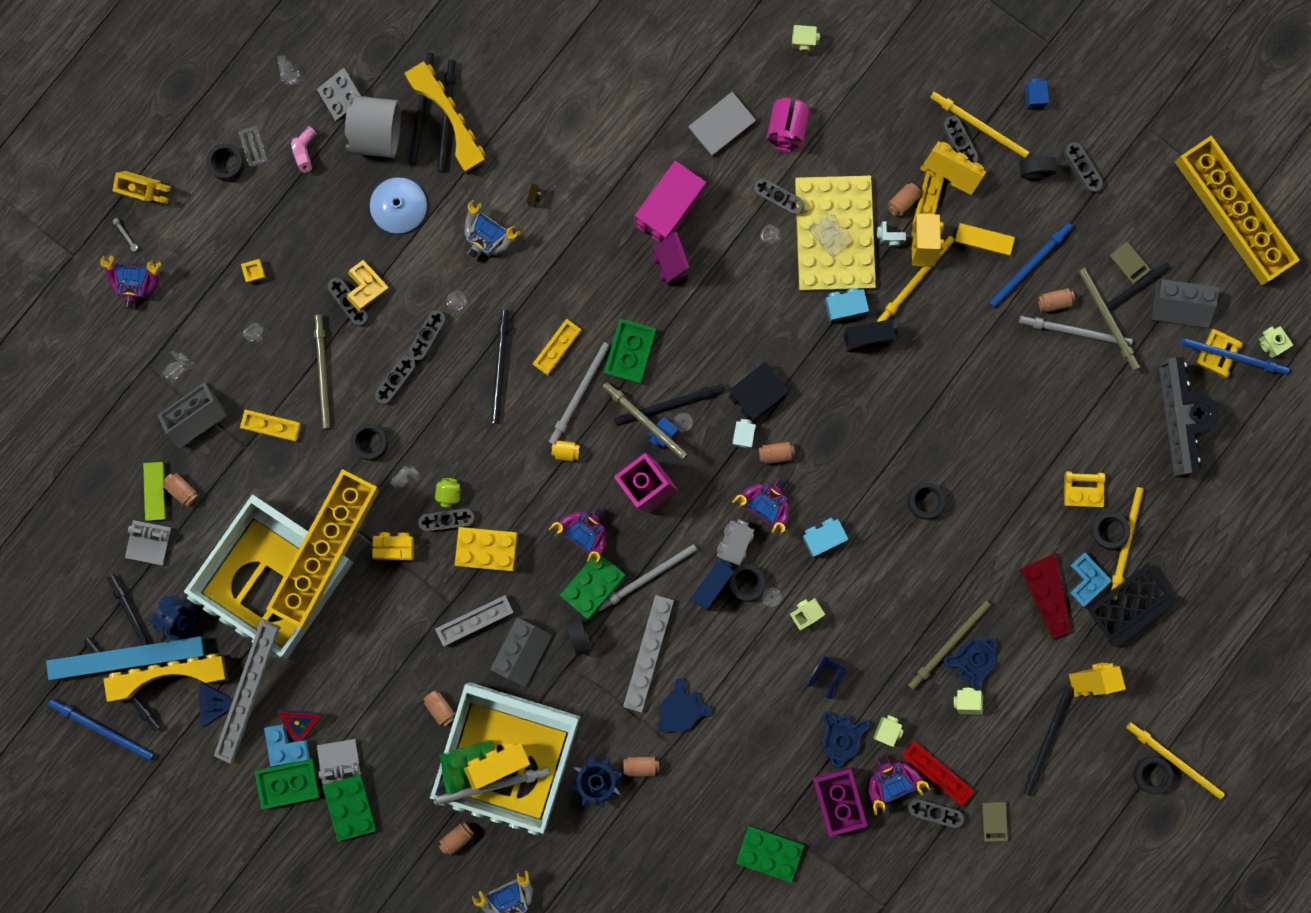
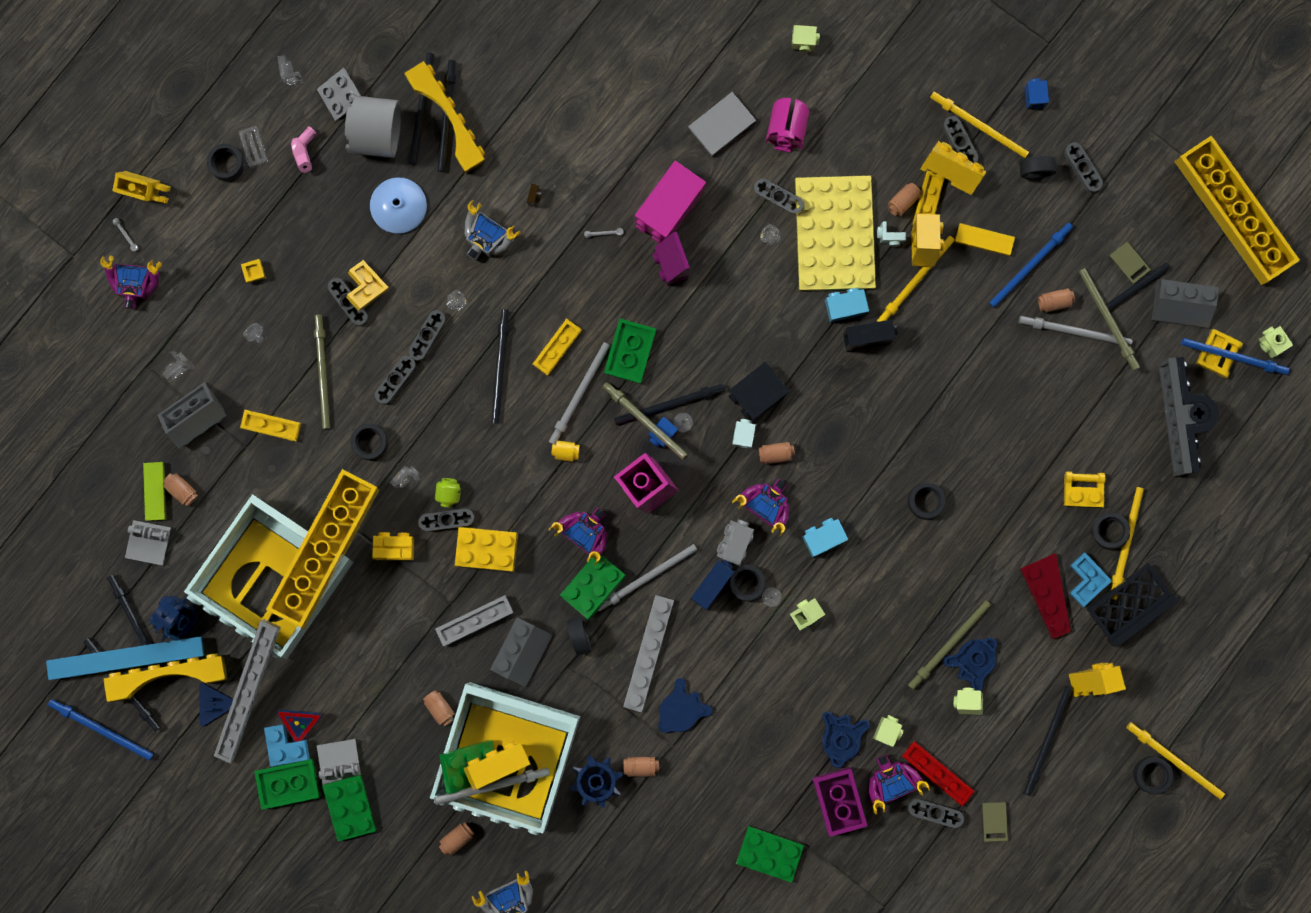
(588, 234): none -> light grey hinge
(830, 234): clear brick -> none
(836, 681): clear blue piece -> none

